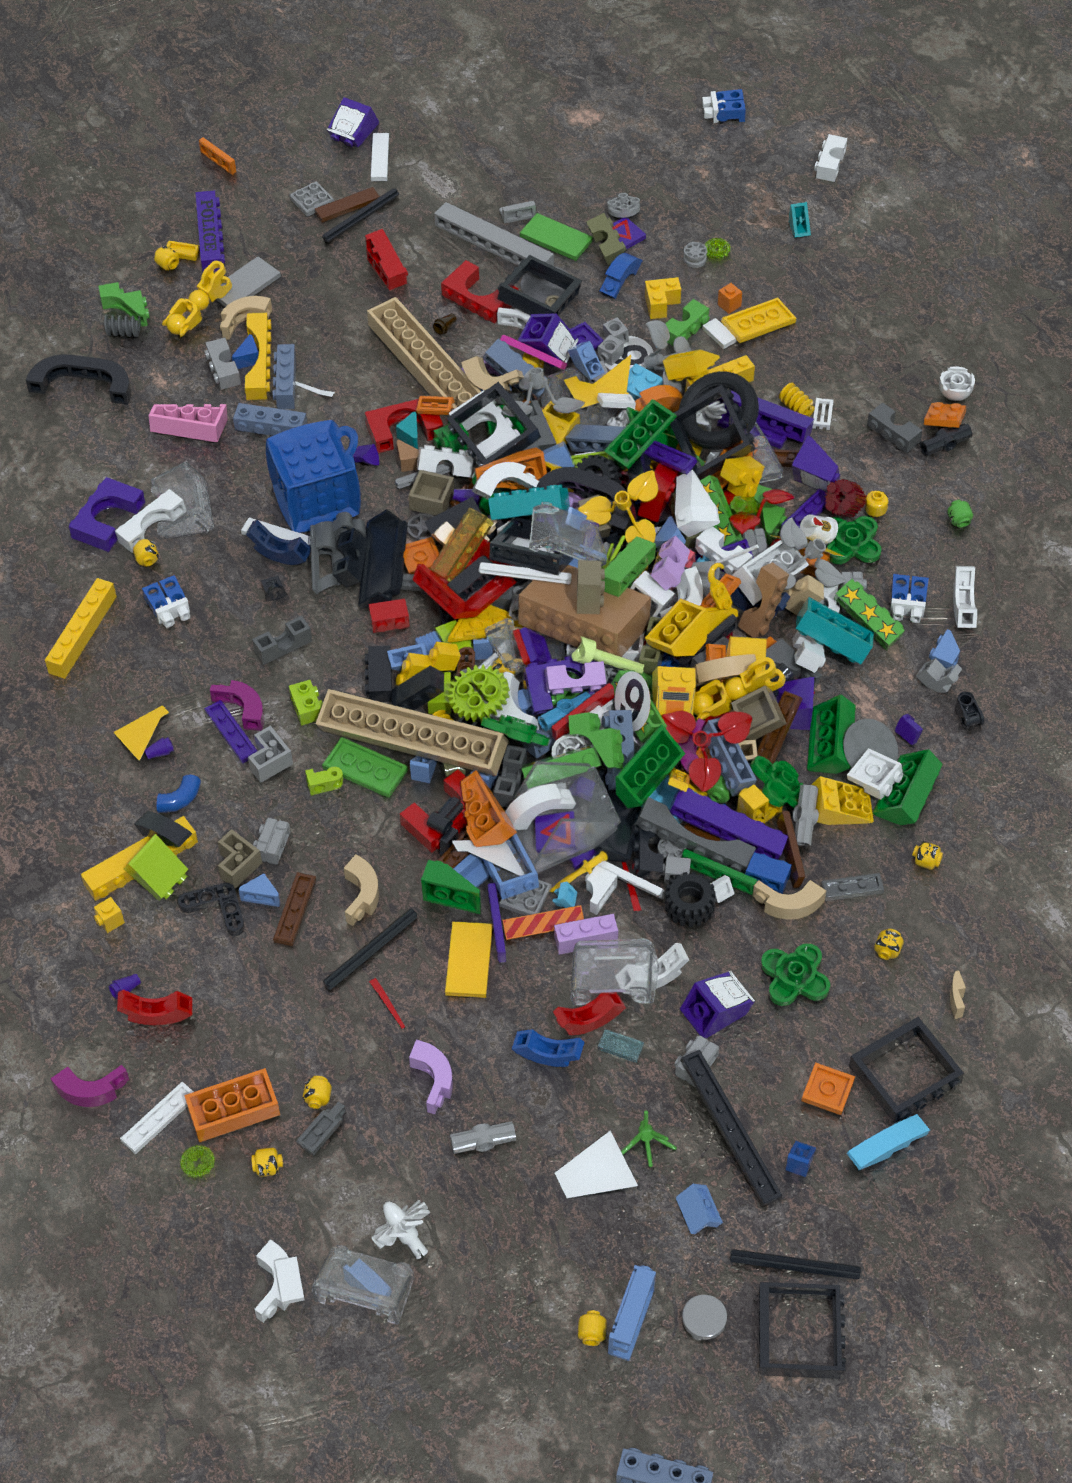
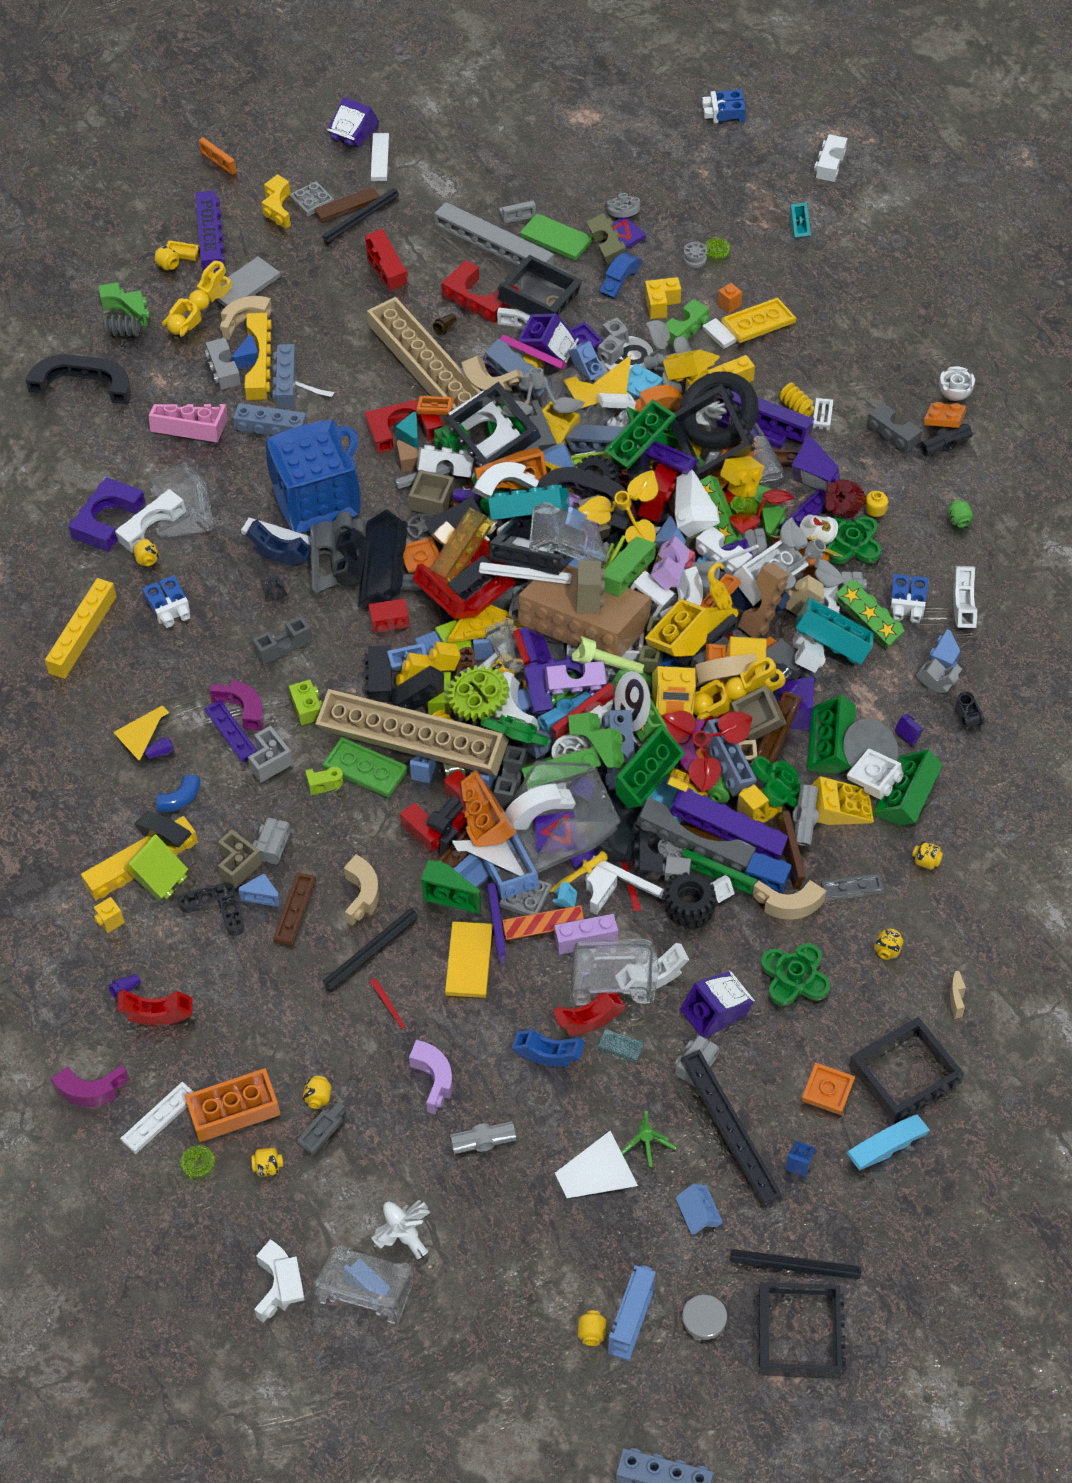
(276, 192): none -> yellow arch
(366, 454): dark purple tile -> none

